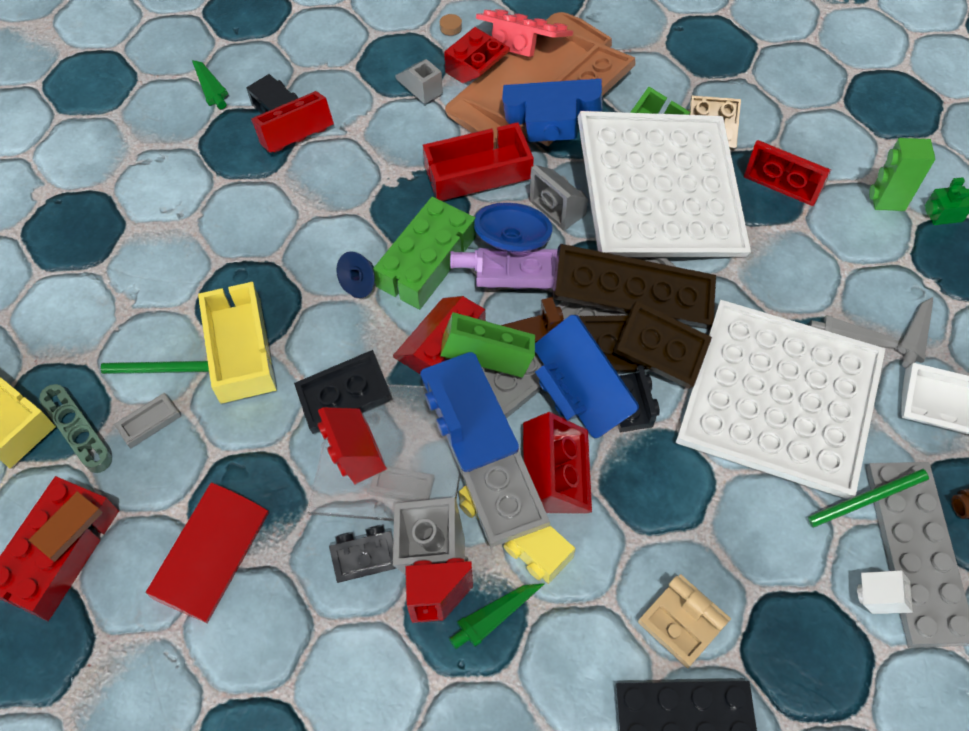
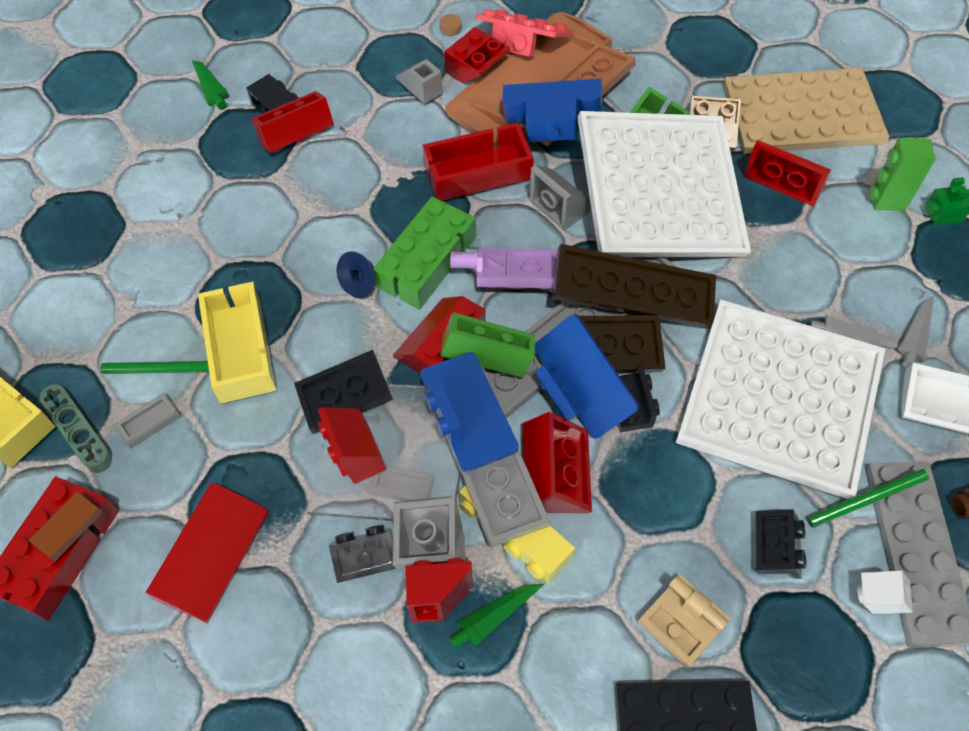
(513, 227): blue dish -> none
(540, 325): reddish brown bracket -> none
(663, 345): dark brown plate -> none
(780, 543): none -> black bracket
(807, 110): none -> tan plate

